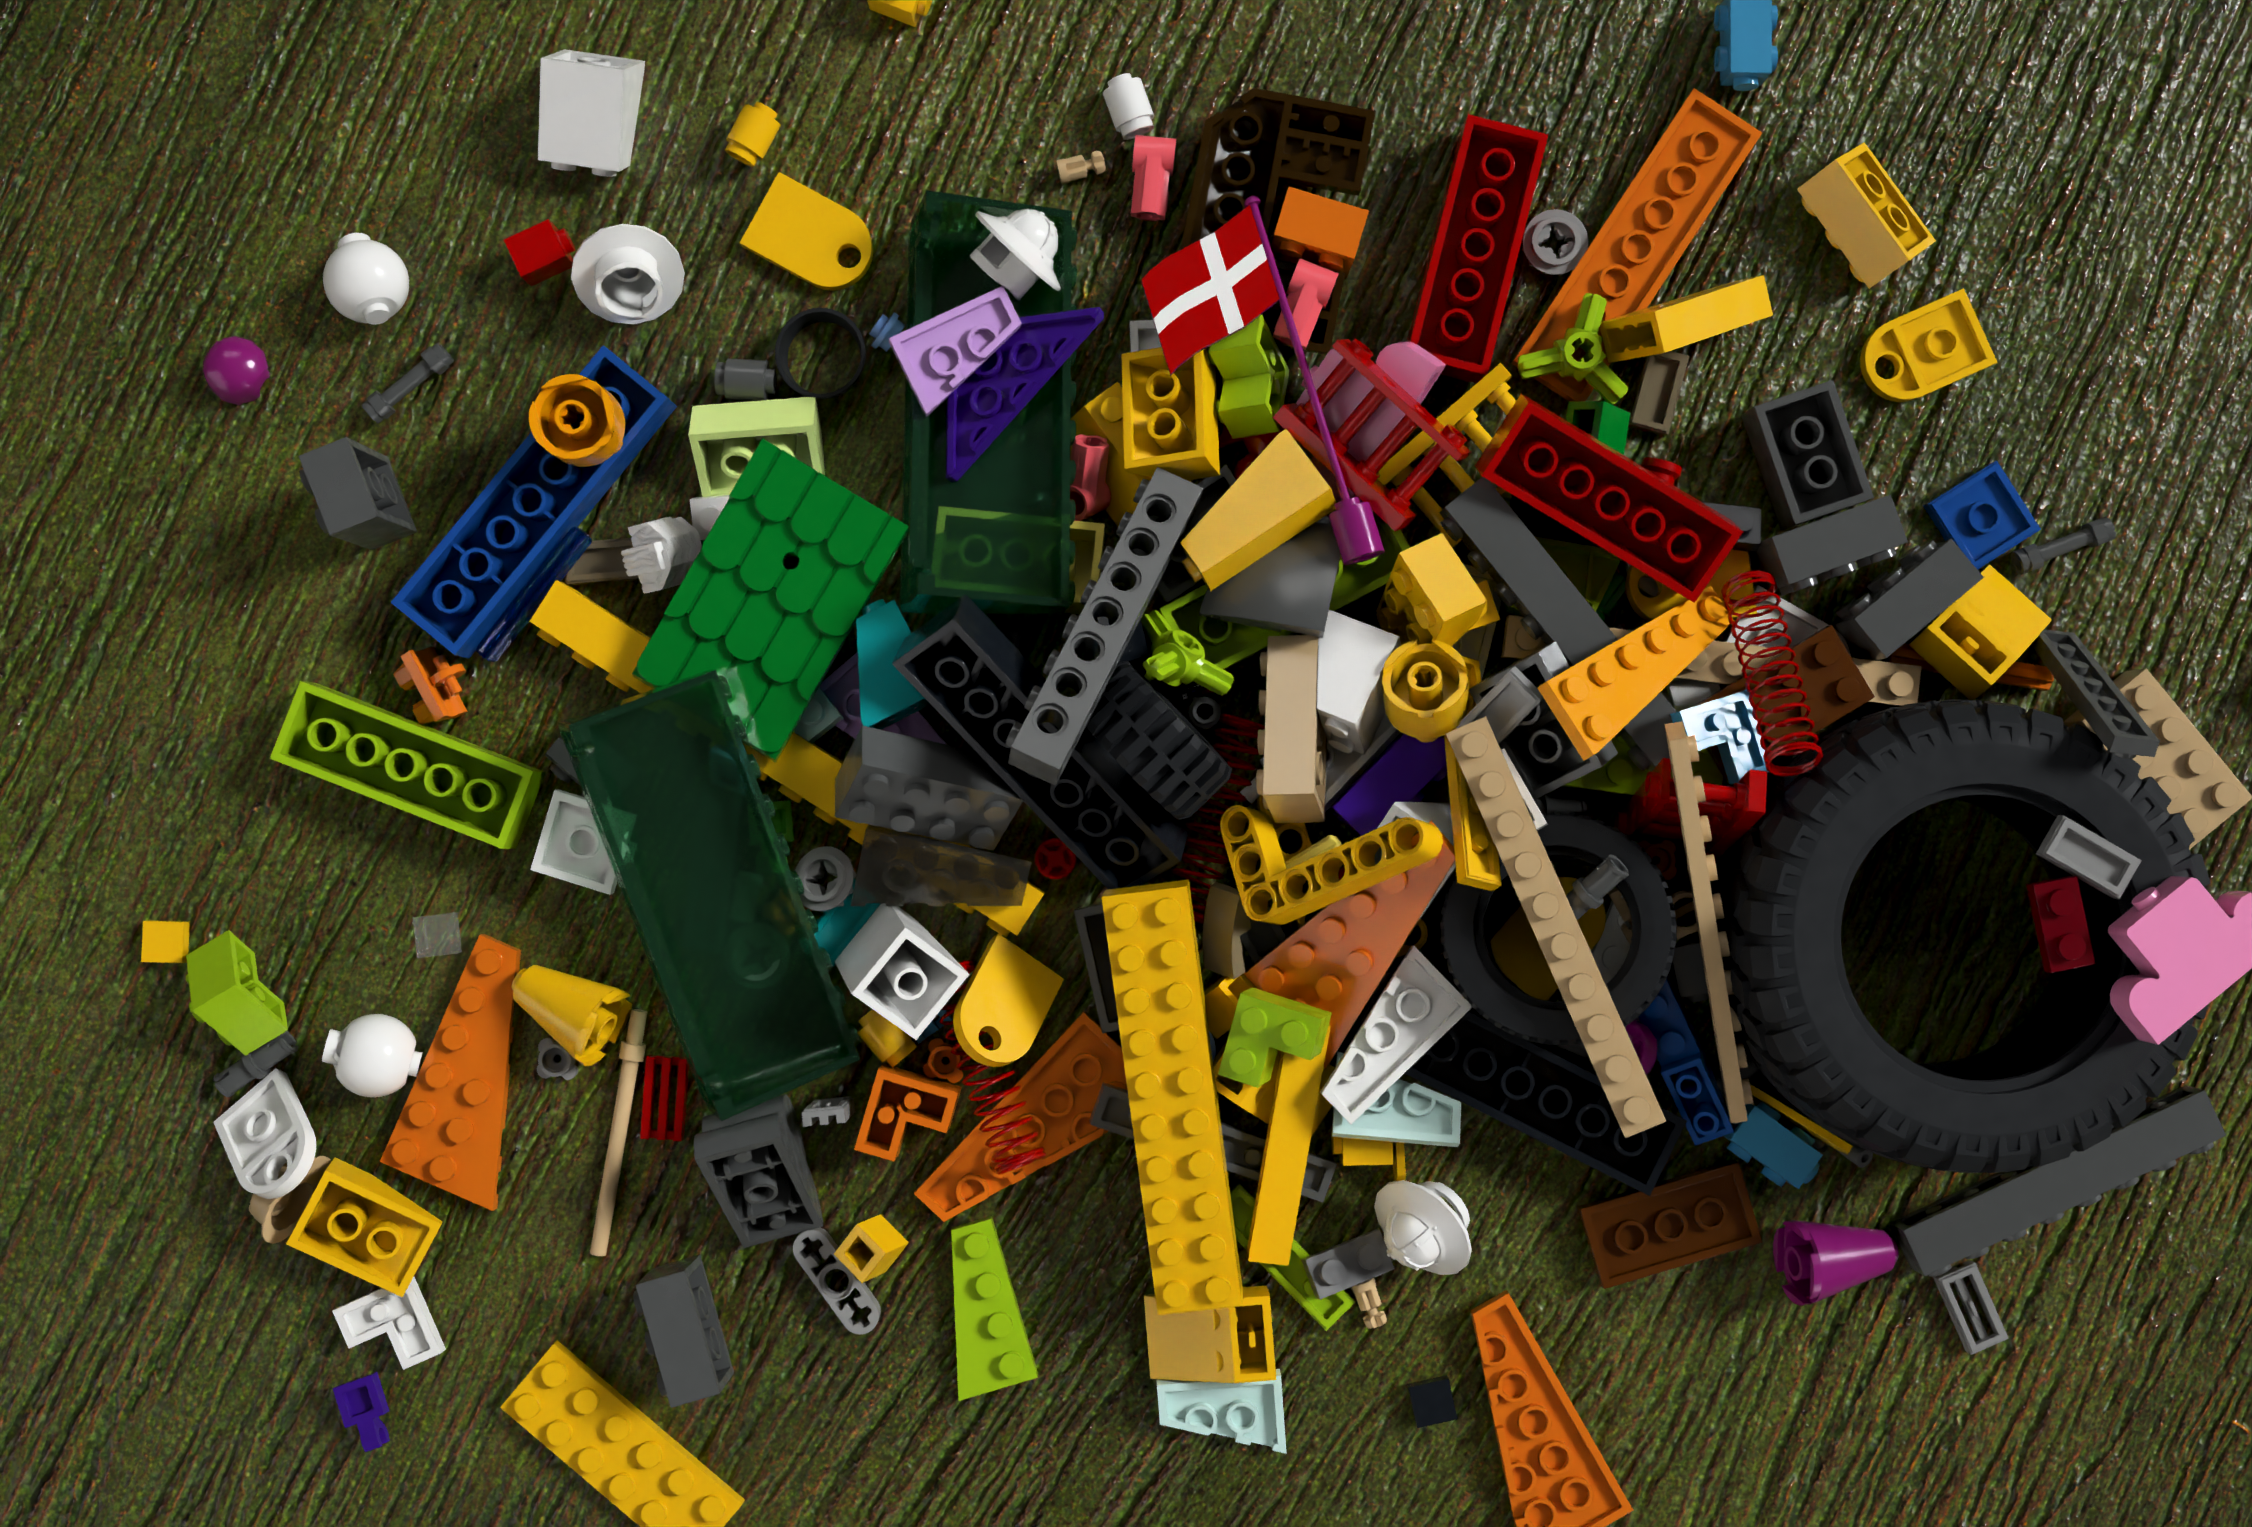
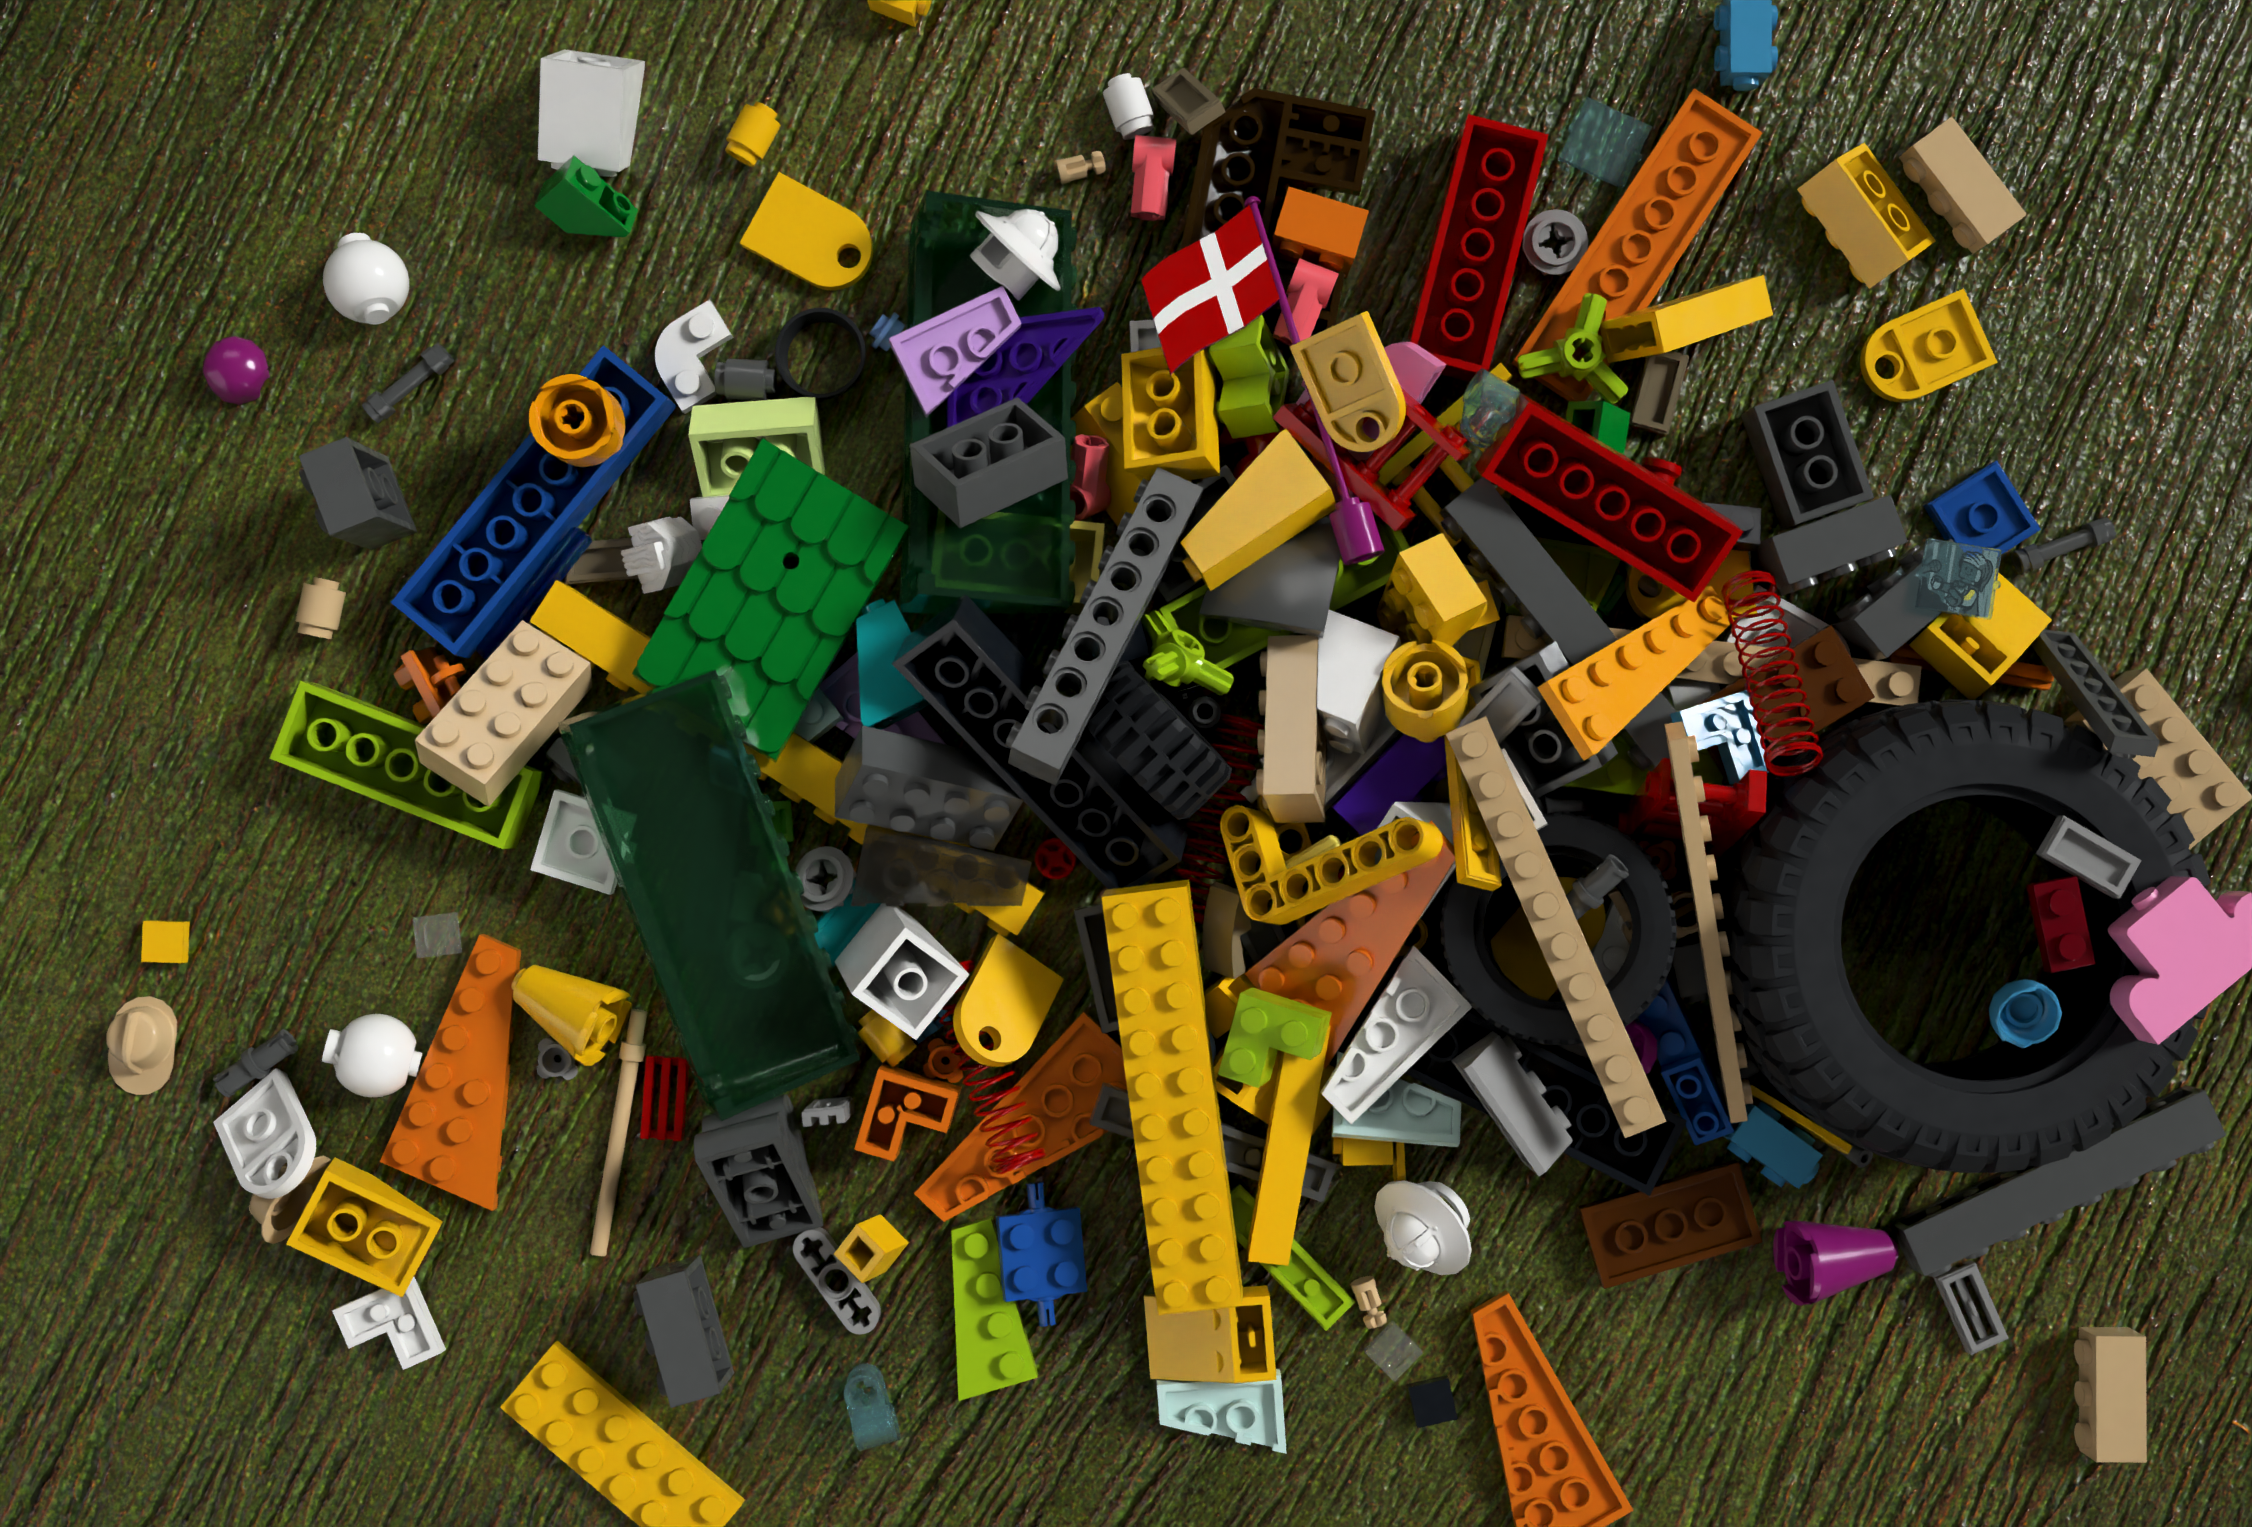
(142, 1045): none -> tan piece
(231, 997): lime brick -> none
(320, 608): none -> tan brick
(362, 1403): dark purple plate -> none
(504, 713): none -> tan brick
(540, 252): red brick -> none
(584, 202): none -> green slope
(627, 274): white helmet -> none
(679, 354): none -> white plate
(872, 1413): none -> clear light blue piece
(989, 462): none -> dark grey brick
(1041, 1254): none -> blue plate
(1188, 101): none -> dark tan tile
(1347, 1264): flat silver plate -> none
(1352, 381): none -> yellow tile
(1393, 1351): none -> clear tile
(1487, 406): none -> clear light blue piece
(1515, 1101): none -> light grey slope
(1604, 143): none -> clear light blue piece
(1958, 578): none -> clear light blue piece
(1961, 186): none -> tan brick
(2024, 1012): none -> dark azure hair
(2111, 1394): none -> tan brick

